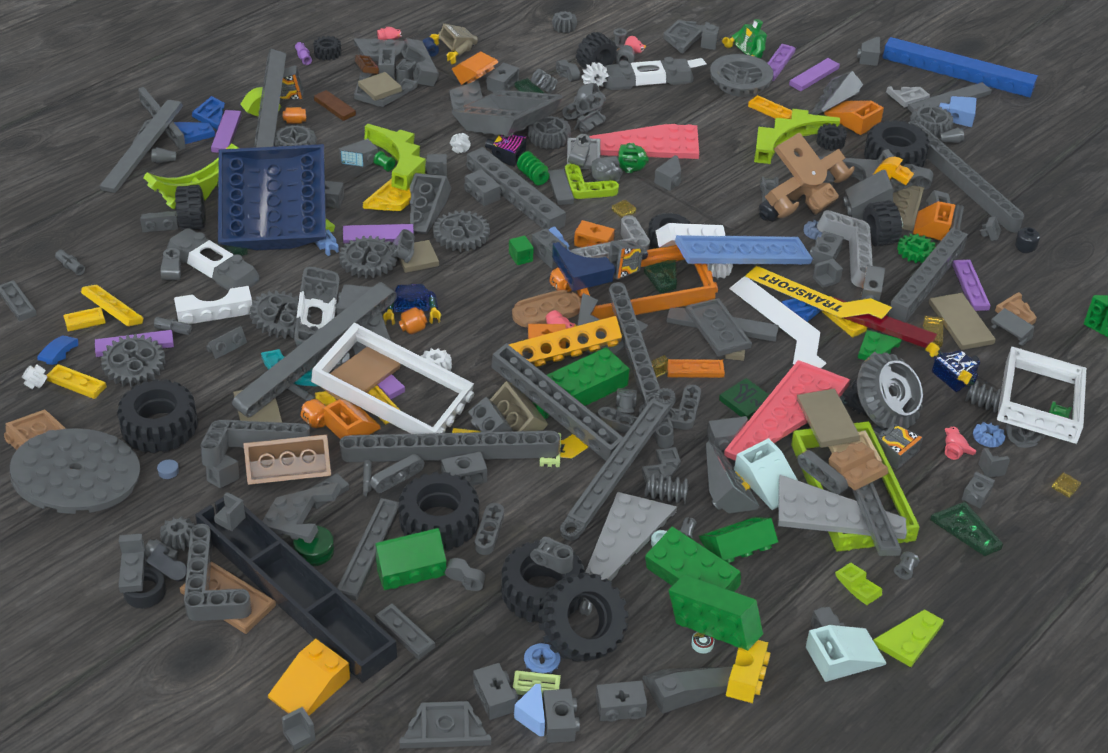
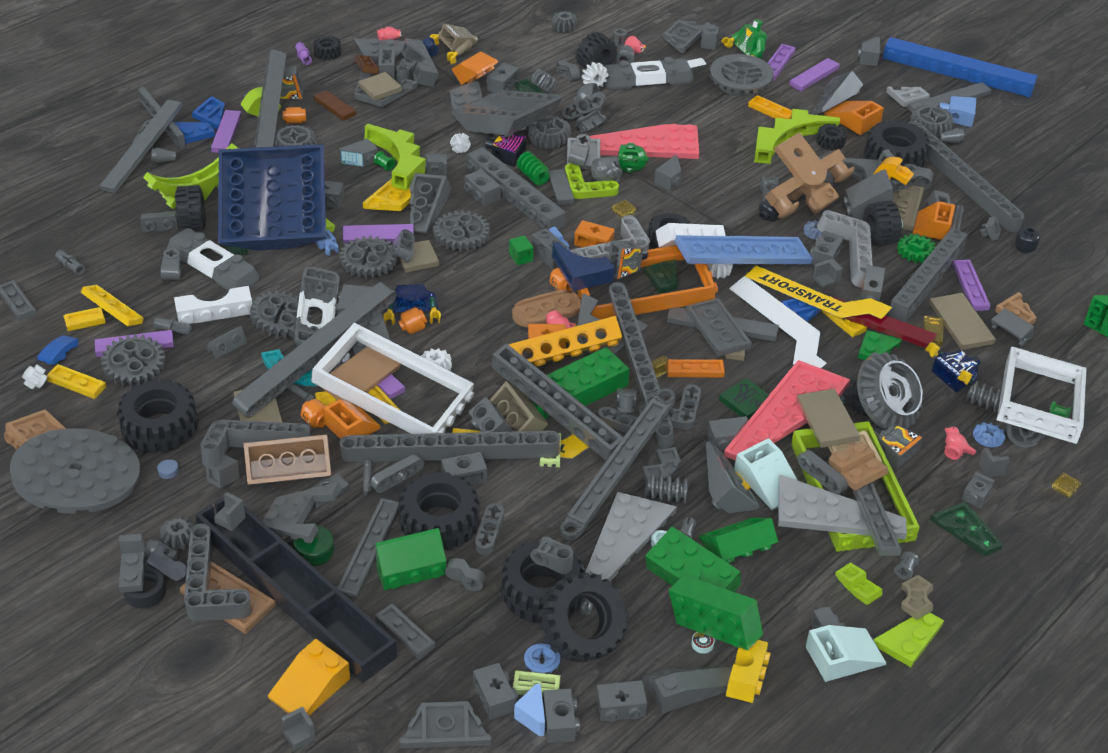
(917, 602): none -> dark tan tile

